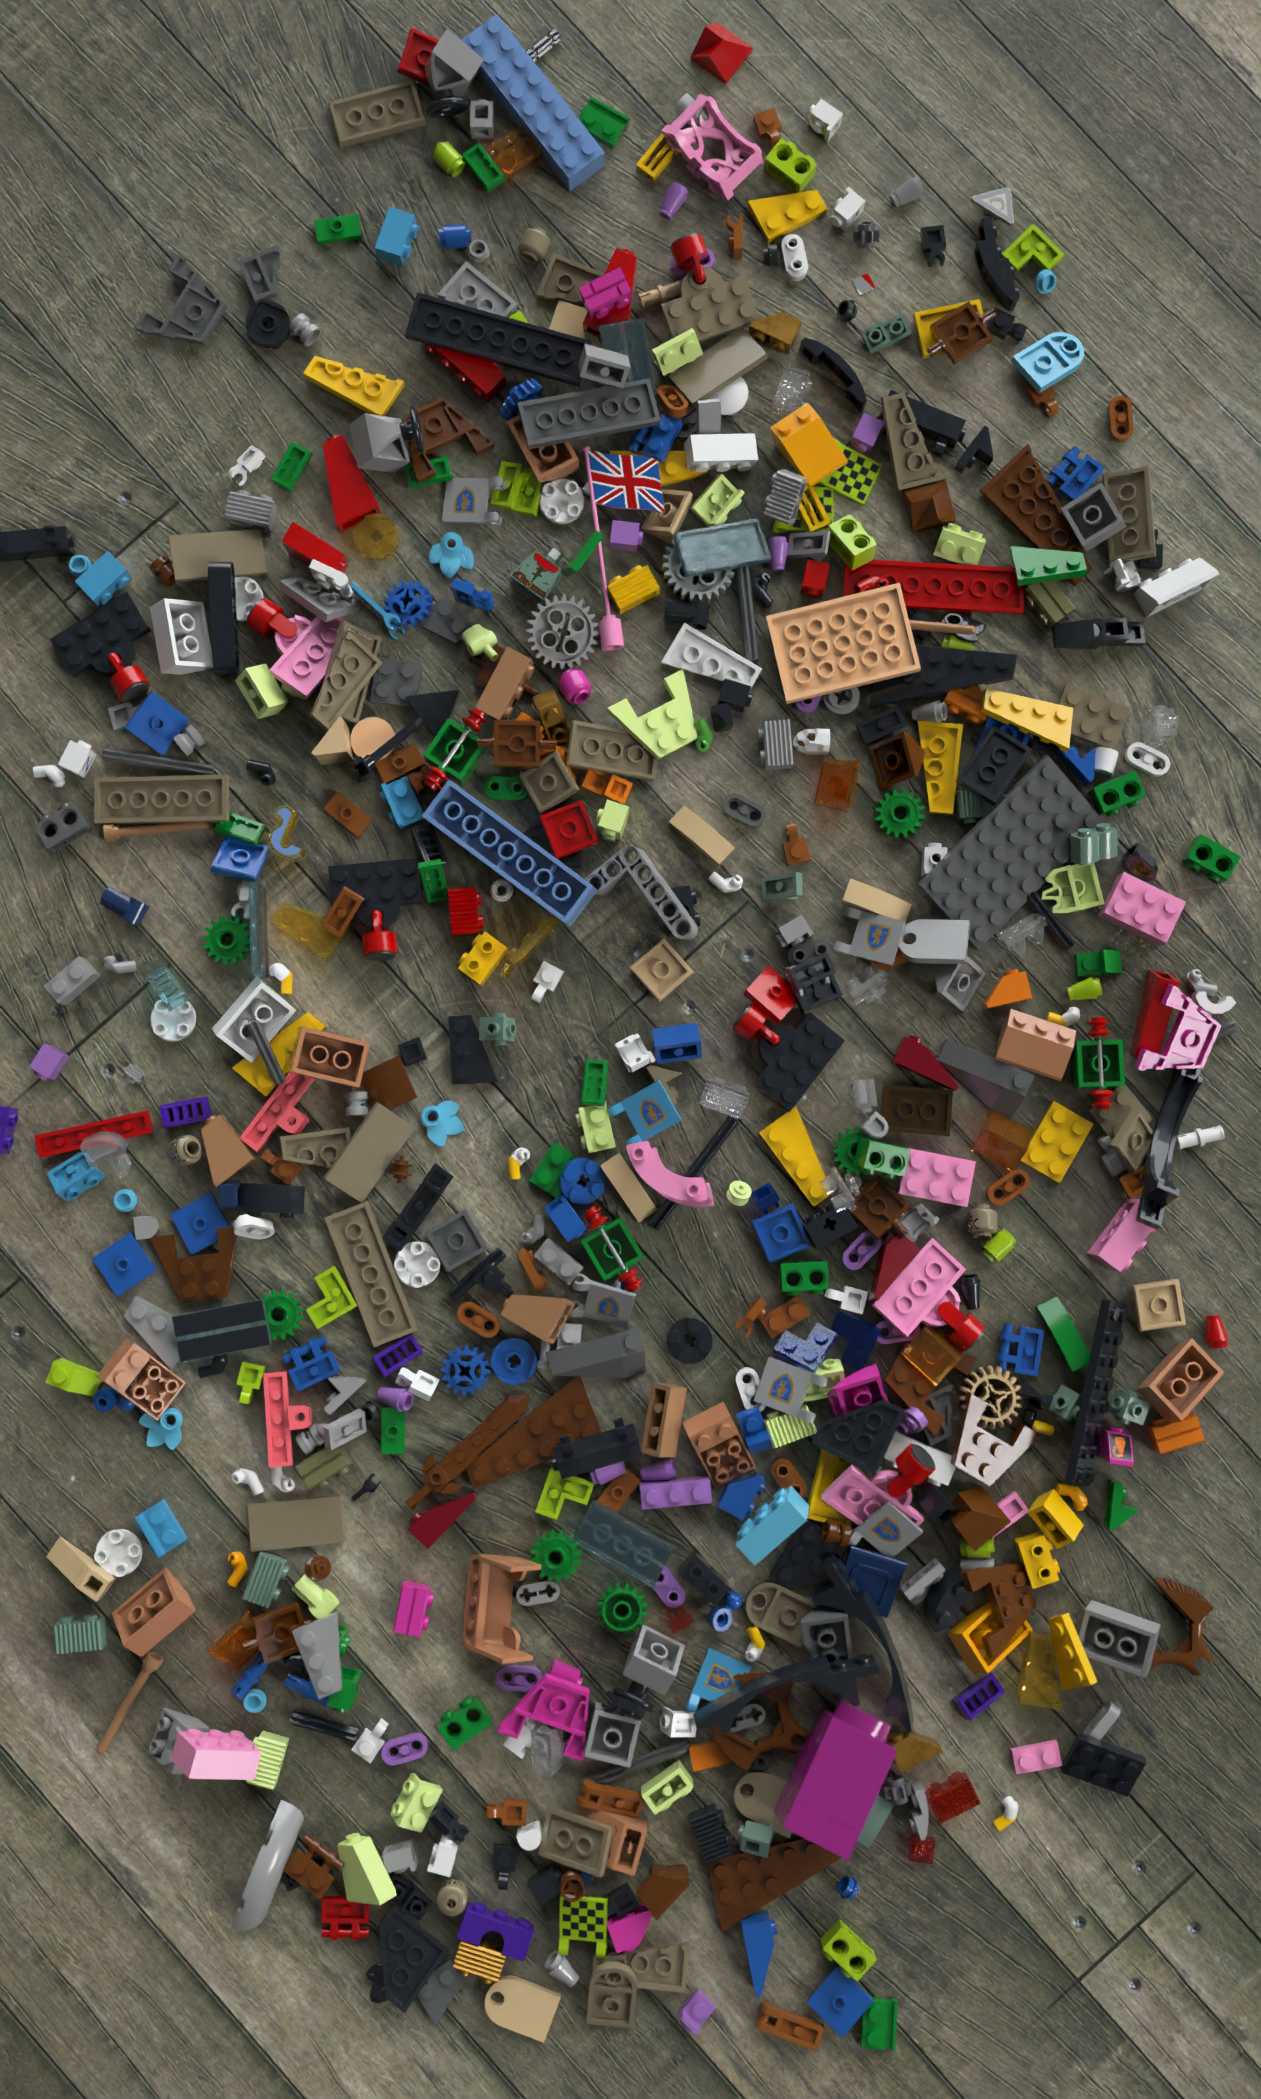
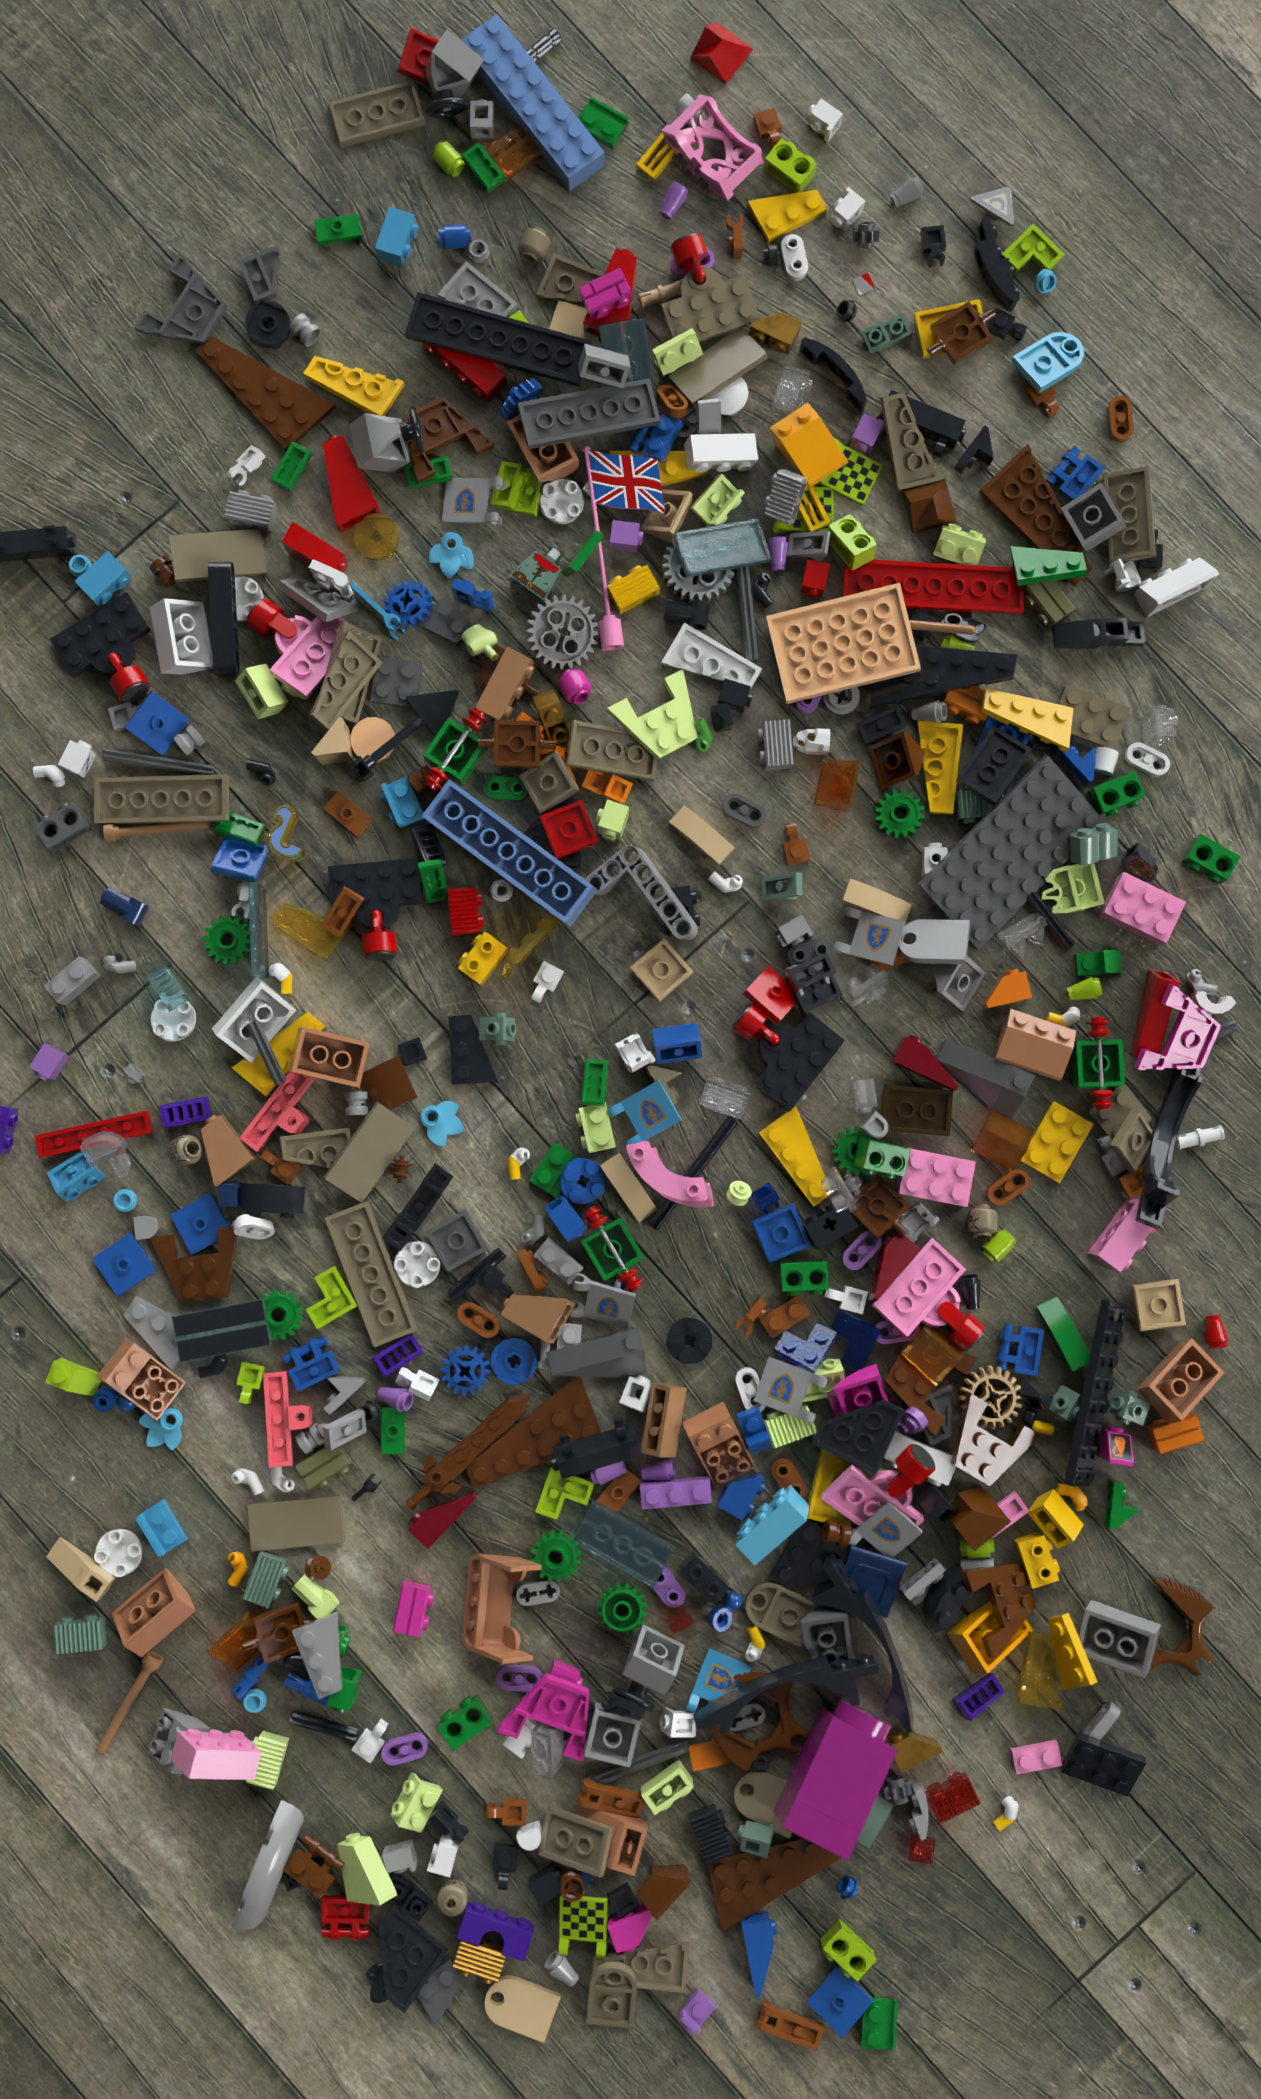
(274, 400): none -> reddish brown wing
(400, 763): dark orange plate -> none
(629, 1396): none -> white brick
(870, 583): red arm -> none

